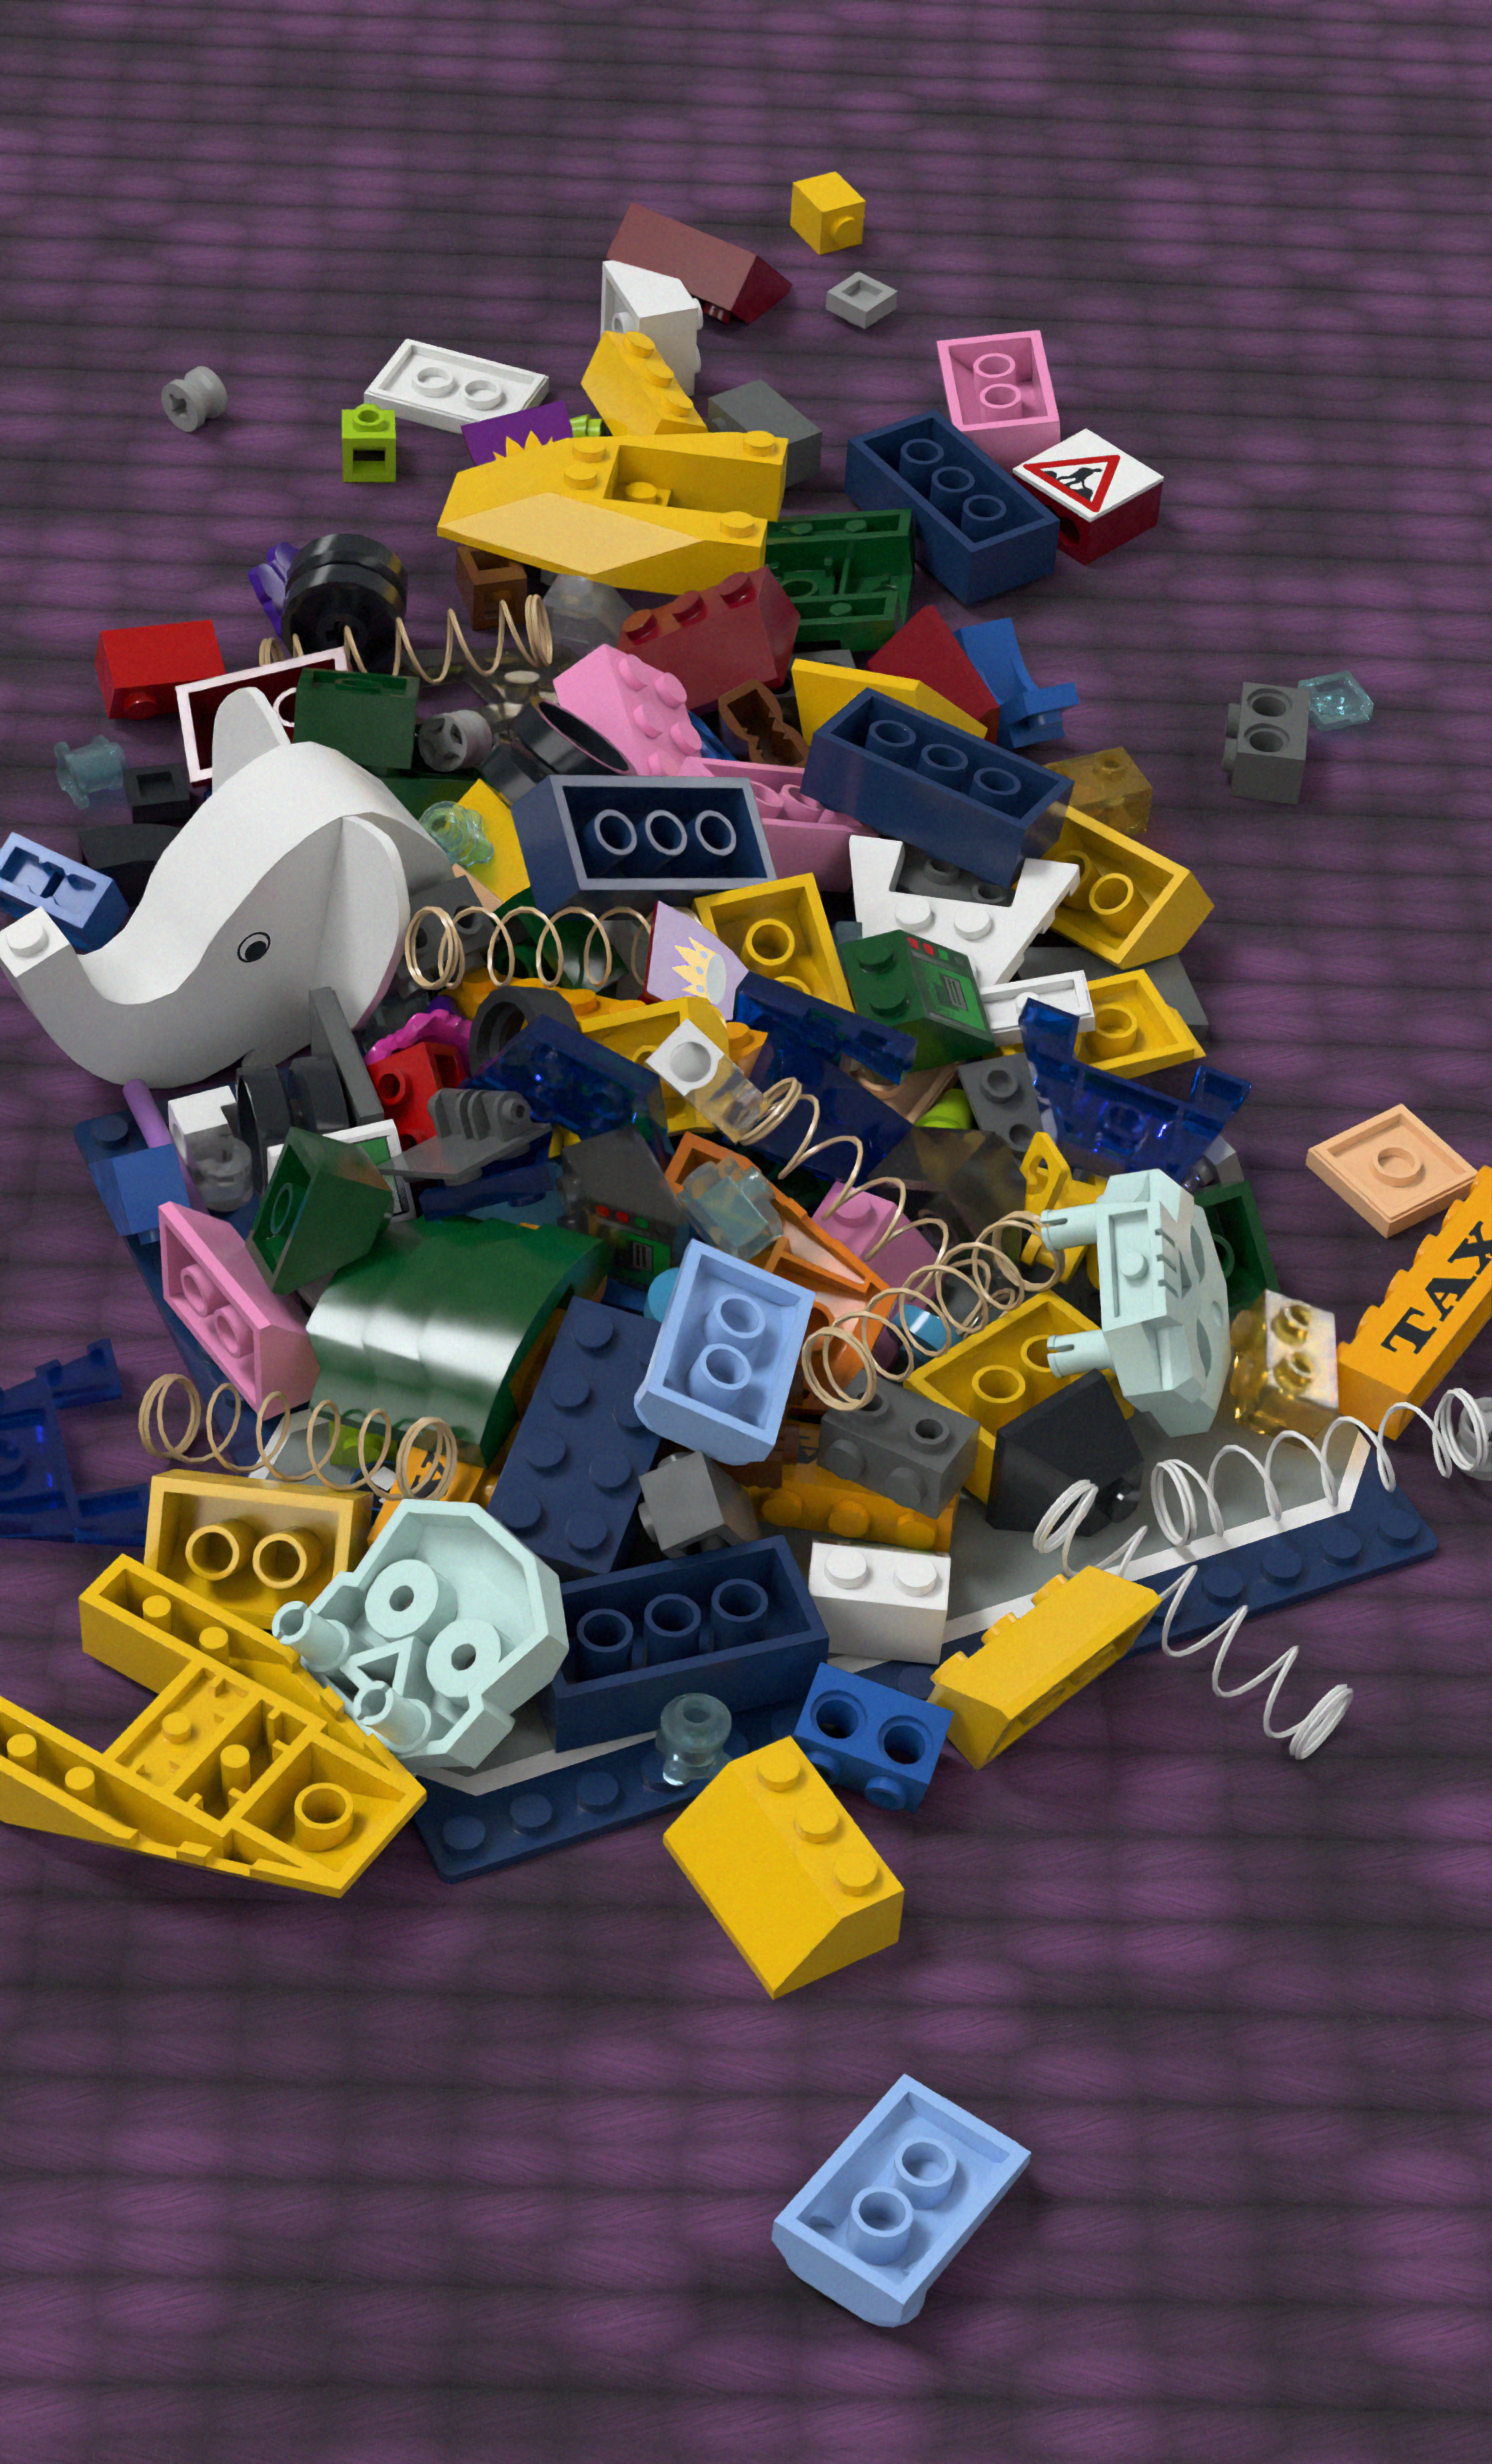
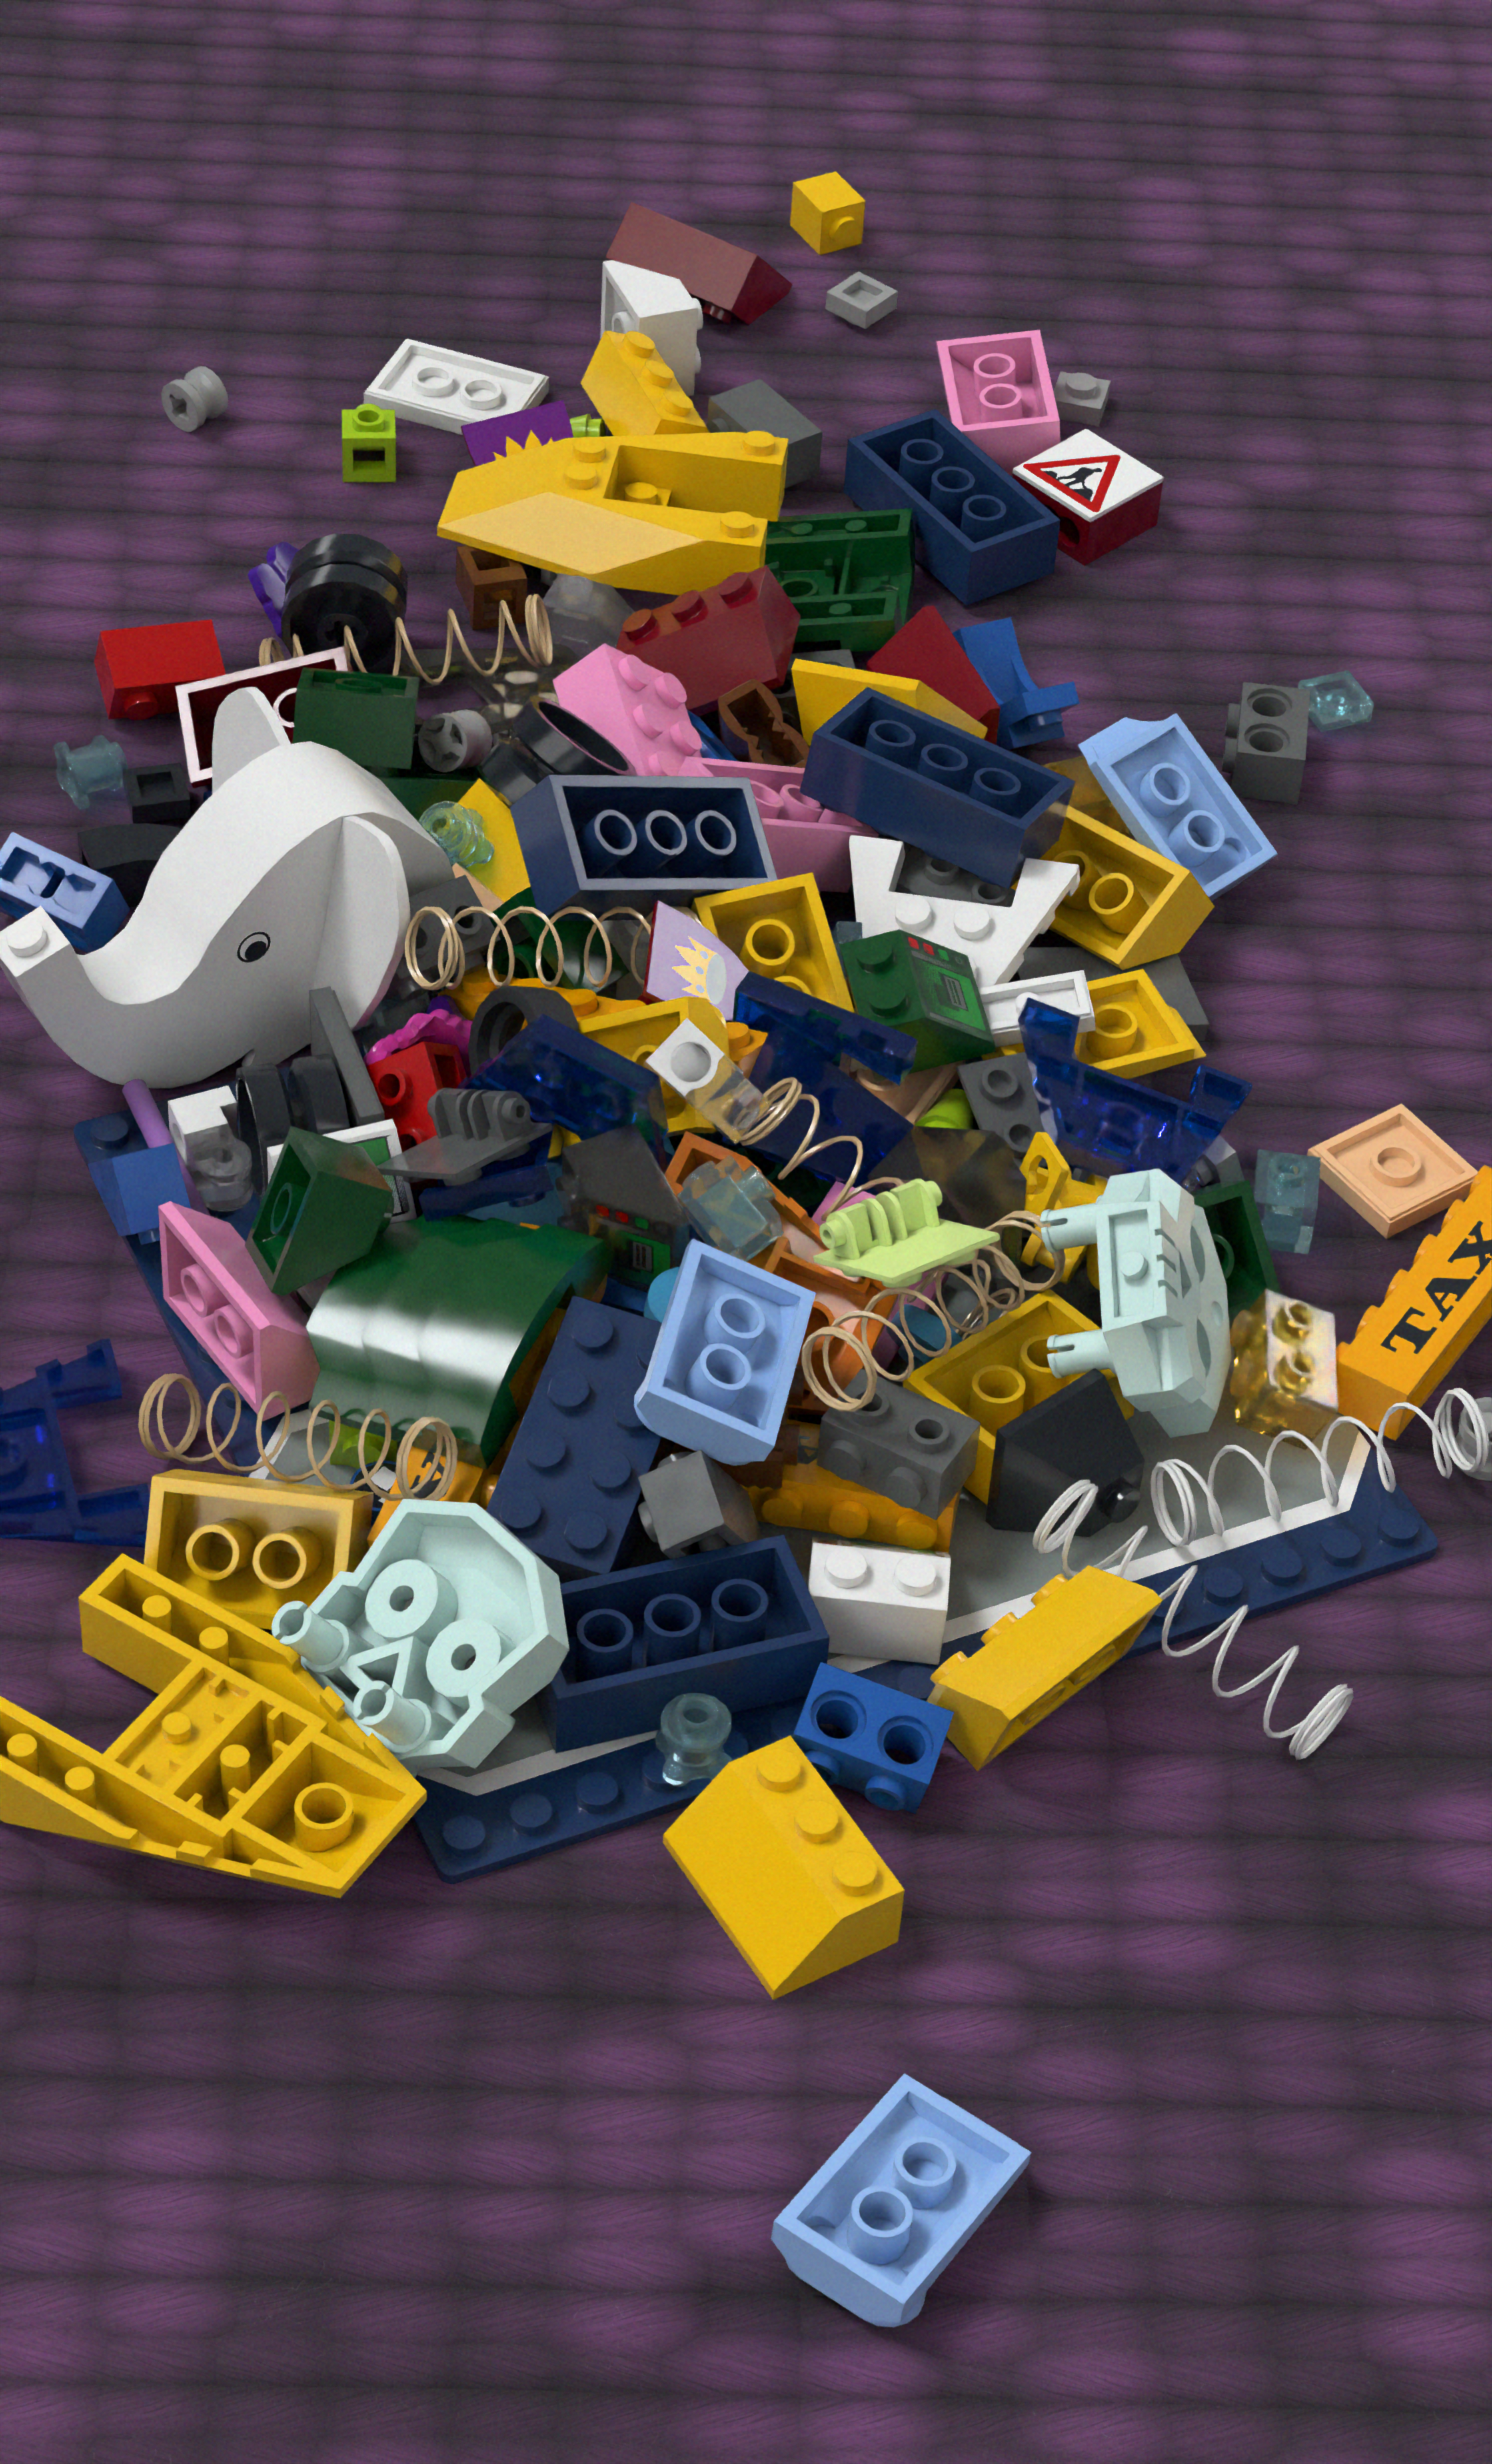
(898, 1236): none -> yellowish green hinge
(1081, 397): none -> light grey plate
(1177, 801): none -> light blue slope
(1286, 1198): none -> clear light blue brick

